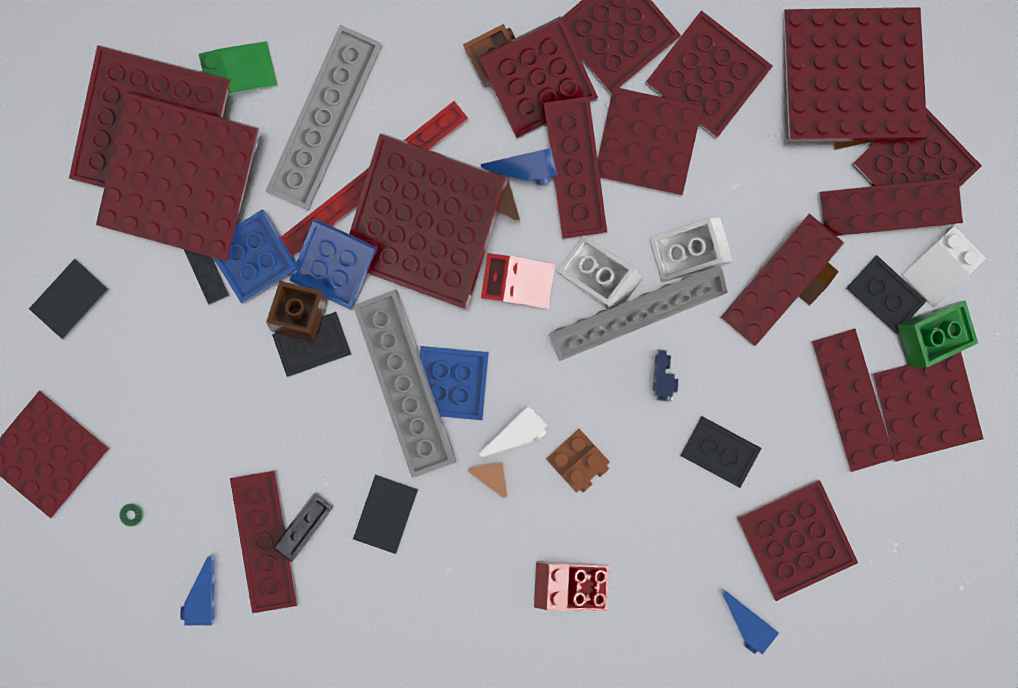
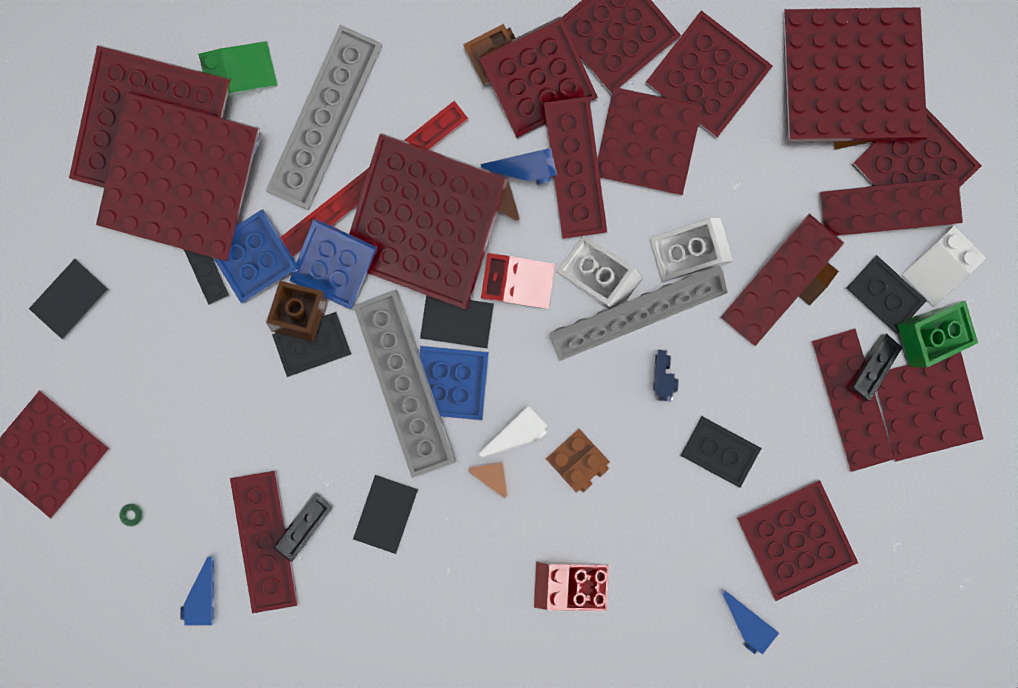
(457, 325): none -> black tile
(875, 367): none -> black plate

